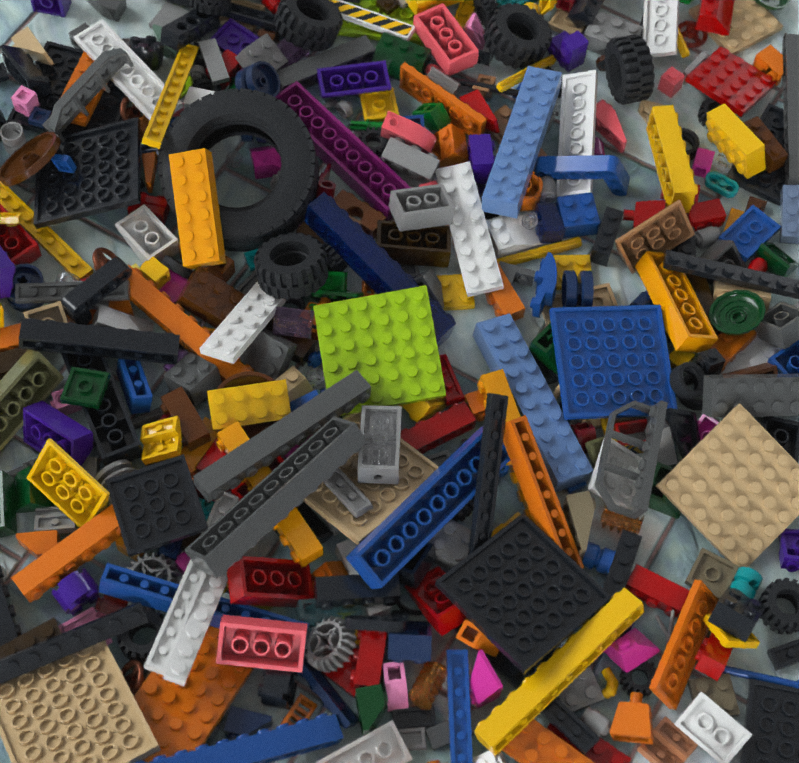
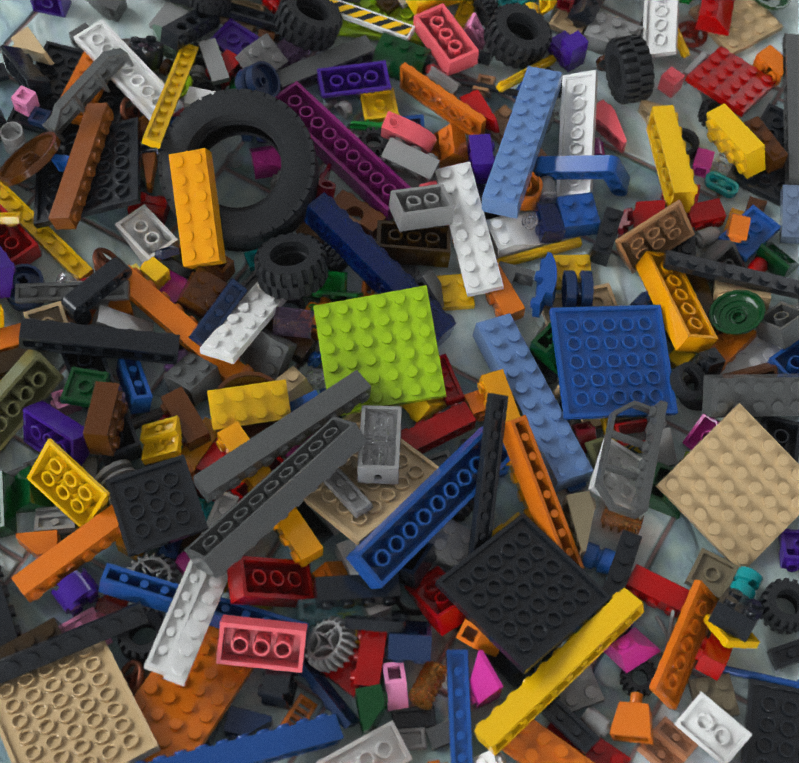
(81, 166): none -> dark orange brick
(105, 418): none -> reddish brown brick
(165, 67): none -> reddish brown tile
(167, 252): none -> dark blue tile
(218, 311): none -> dark blue plate
(434, 115): green slope -> none
(611, 685): yellow arm -> none
(627, 220): none -> dark red slope
(684, 429): black wing -> none
(738, 227): none -> orange slope

